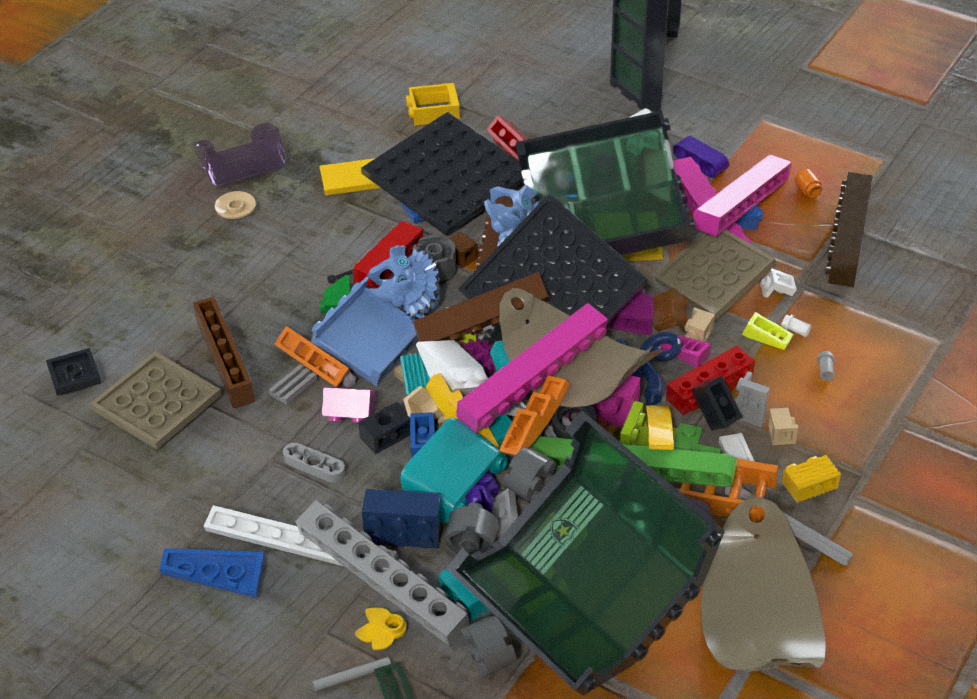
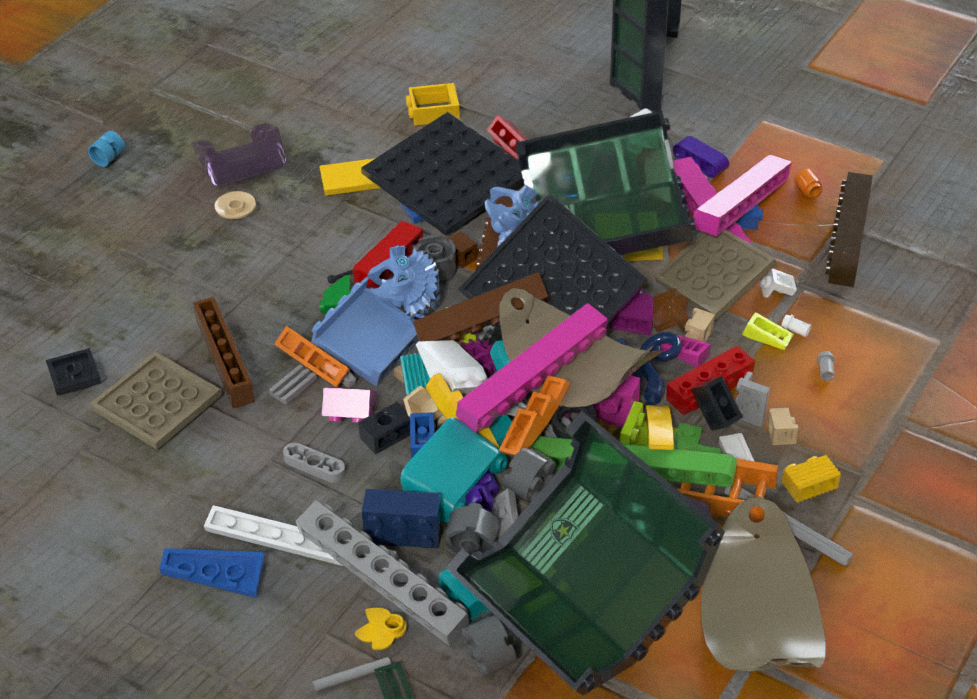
(106, 148): none -> dark azure wheel

